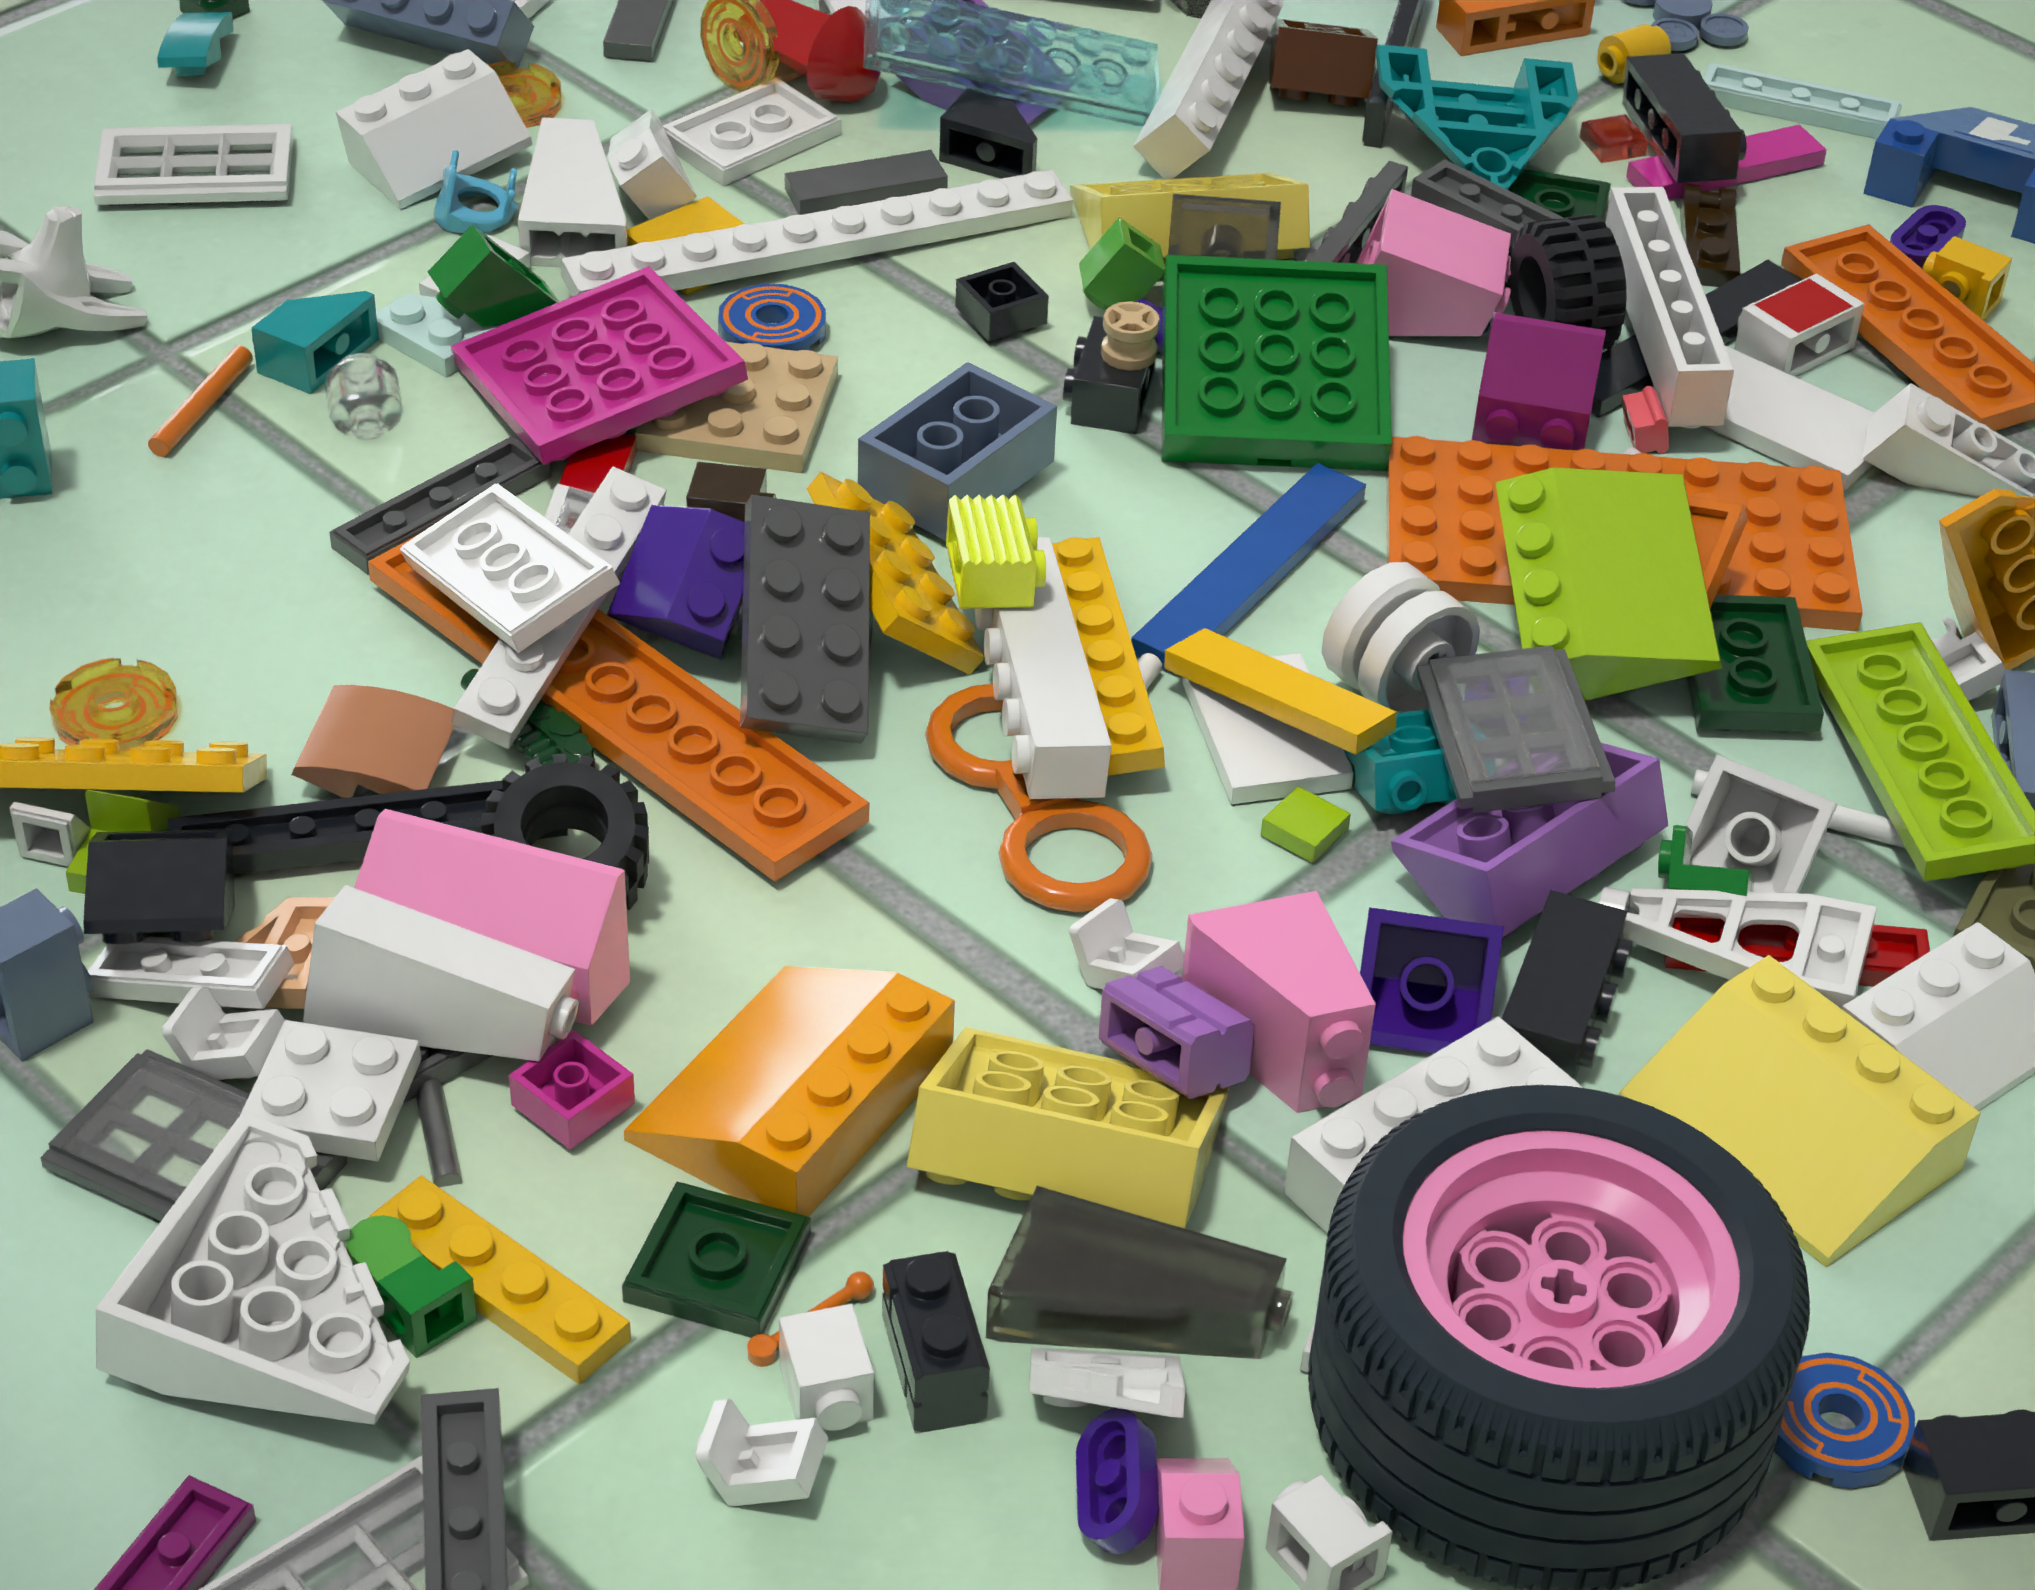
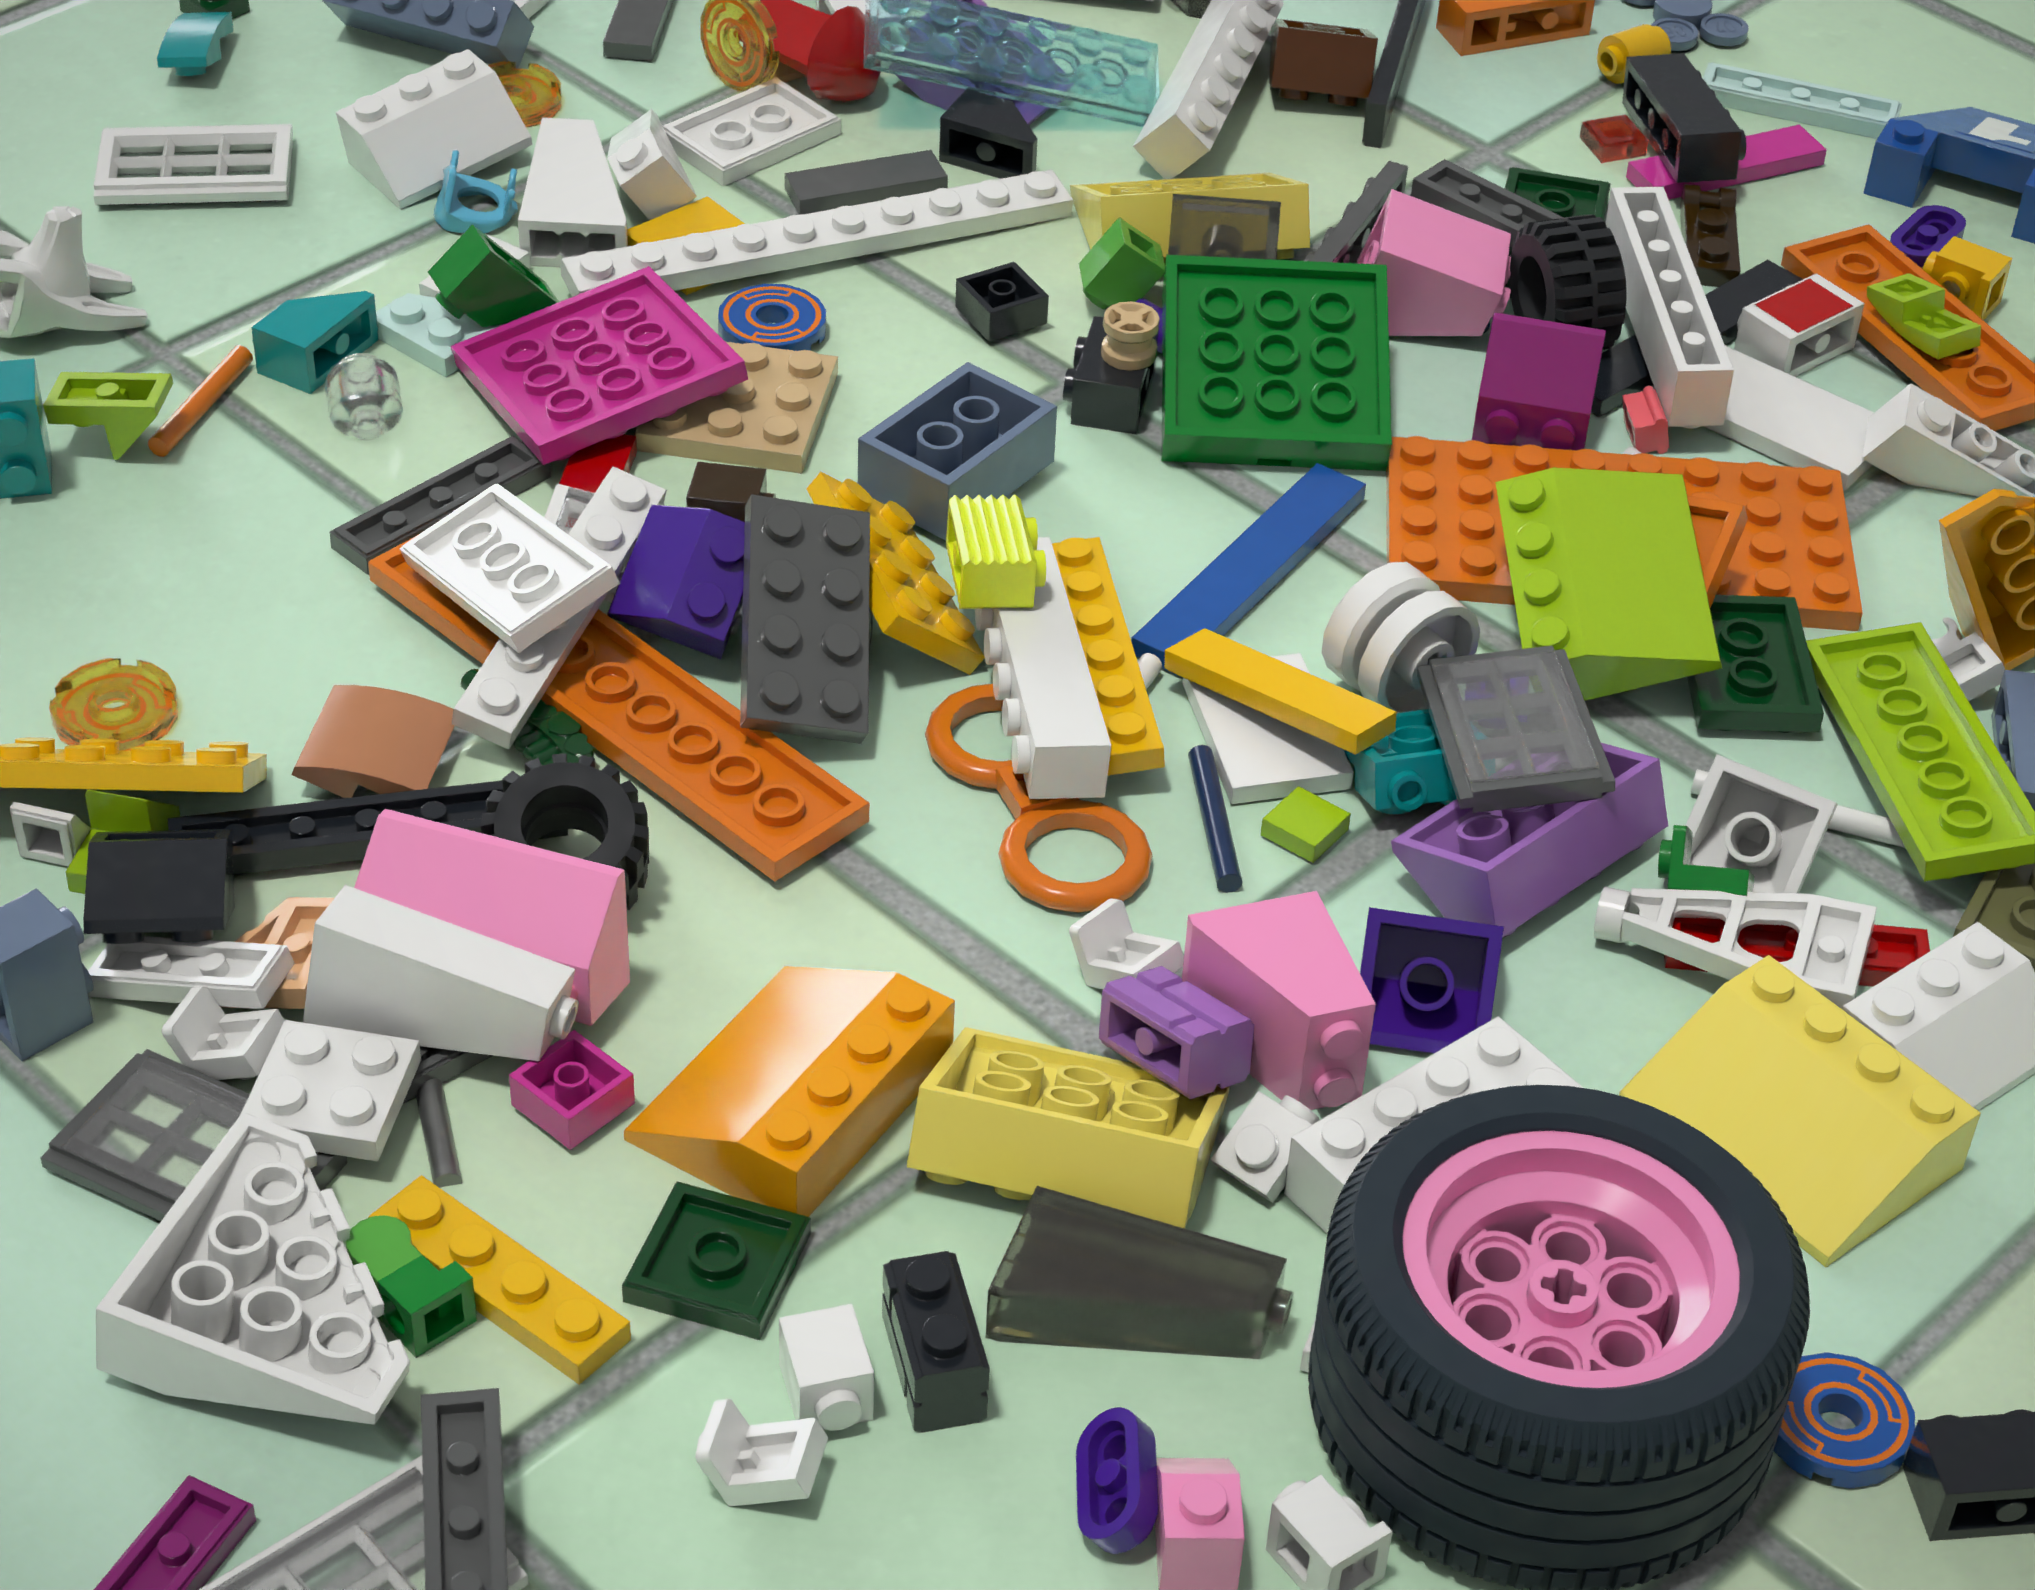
(117, 400): none -> lime slope
(763, 1347): orange hinge -> none
(1108, 1379): white wing -> none
(1215, 819): none -> dark blue bar
(1260, 1143): none -> white bracket
(1478, 125): teal wedge -> none
(1568, 978): black brick -> none
(1919, 316): none -> lime slope

